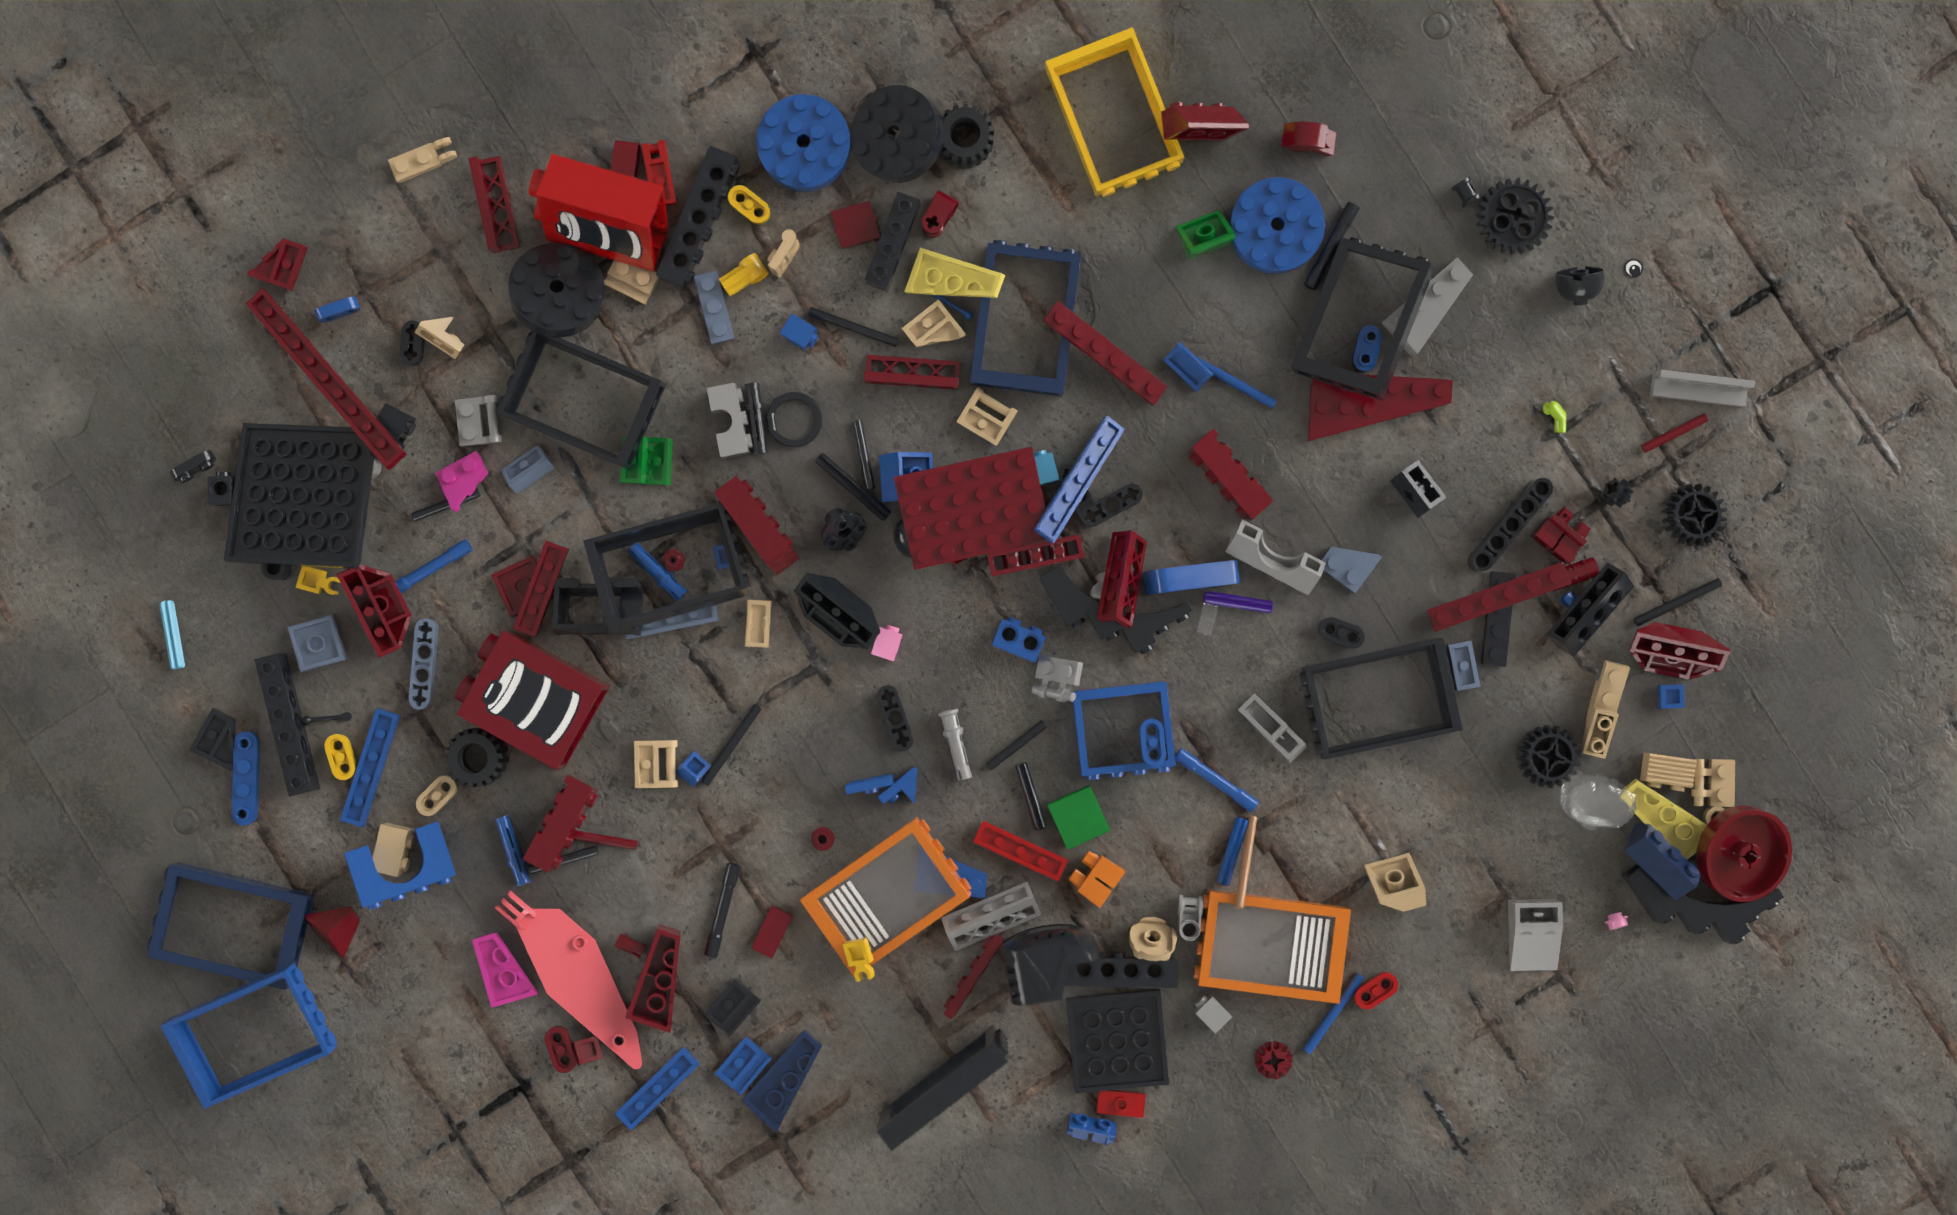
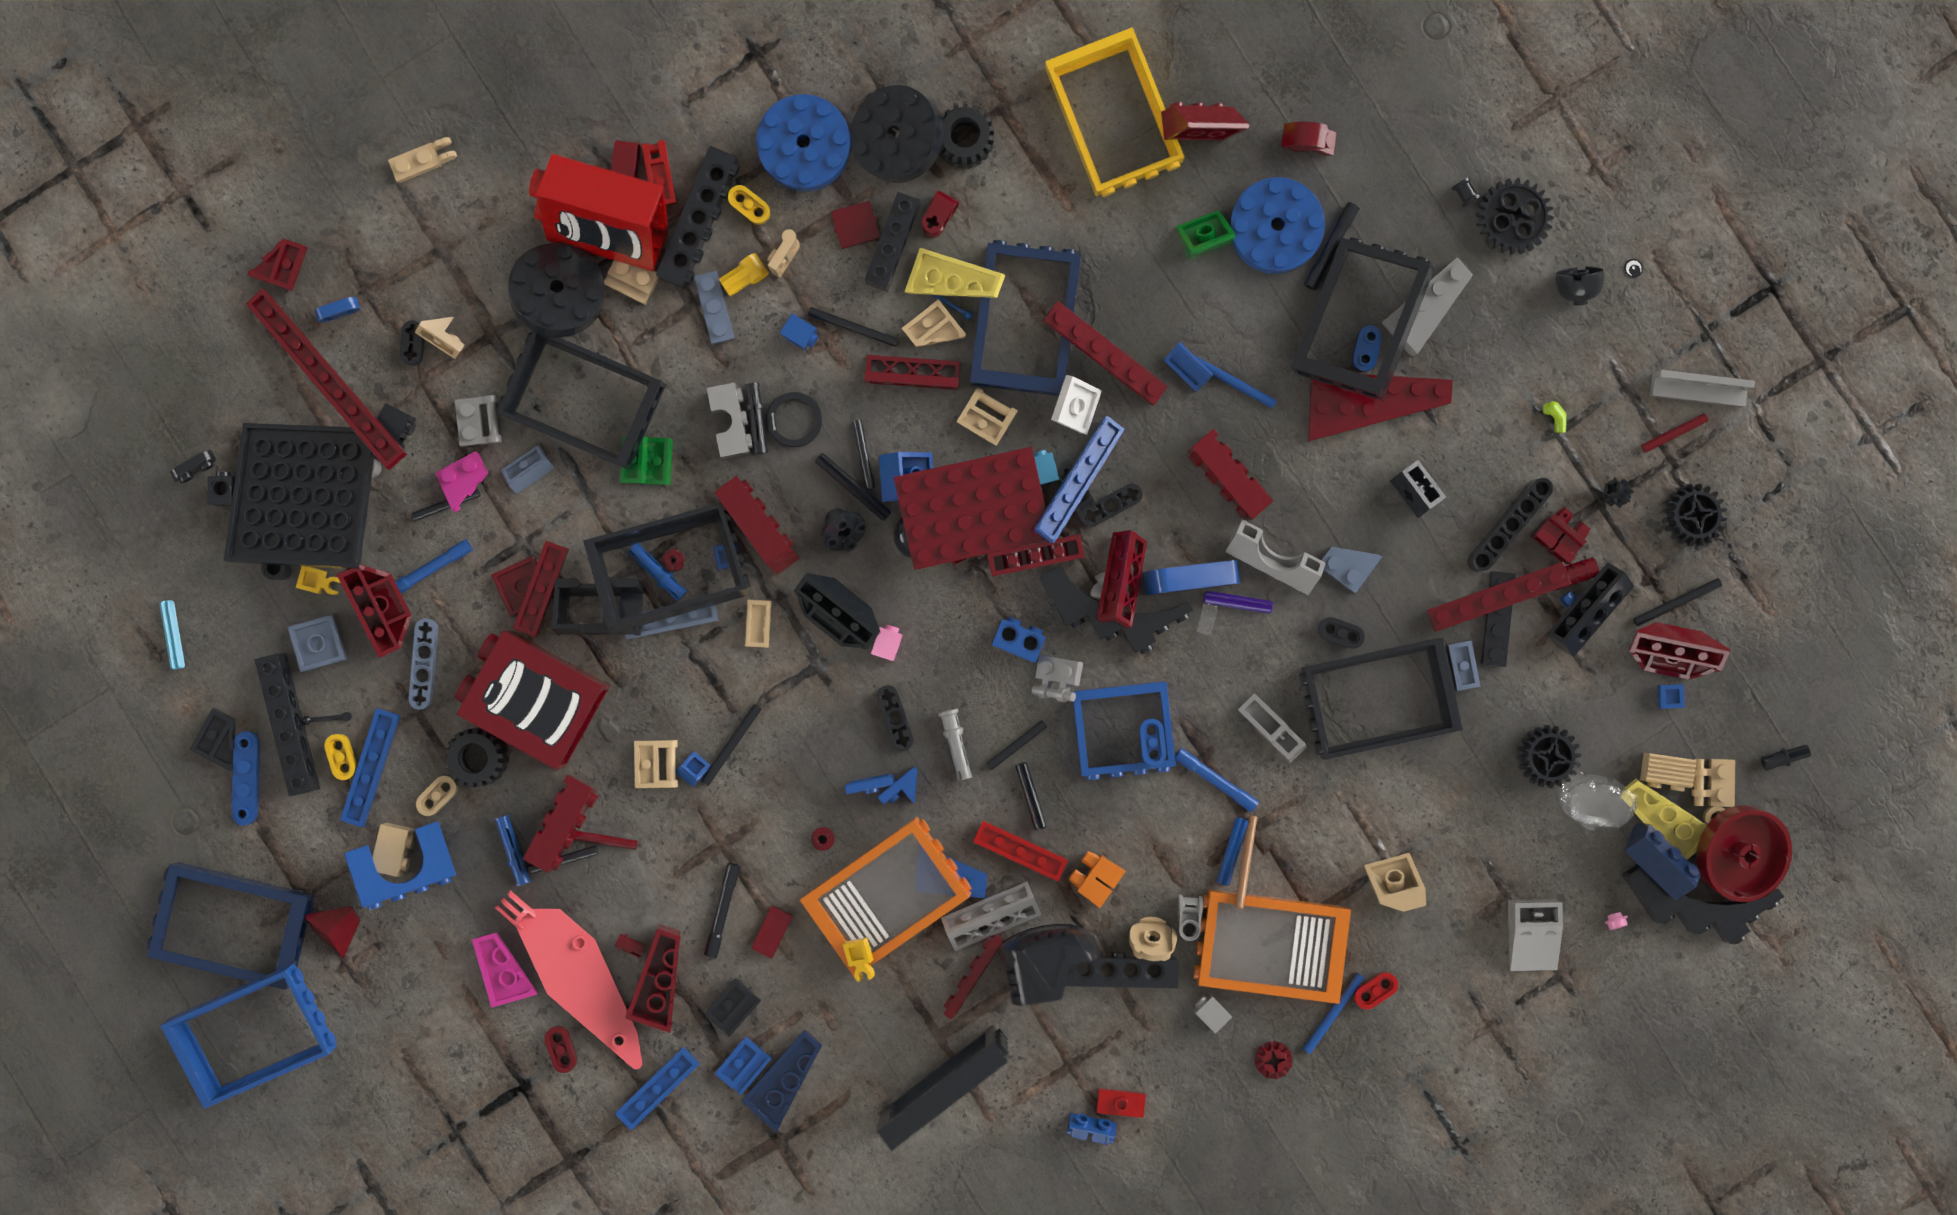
(485, 205): dark red fence -> none
(587, 1050): dark red plate -> none
(1076, 405): none -> white plate
(1078, 817): green slope -> none
(1117, 1041): black plate -> none
(1603, 709): tan slope -> none
(1785, 757): none -> black axle

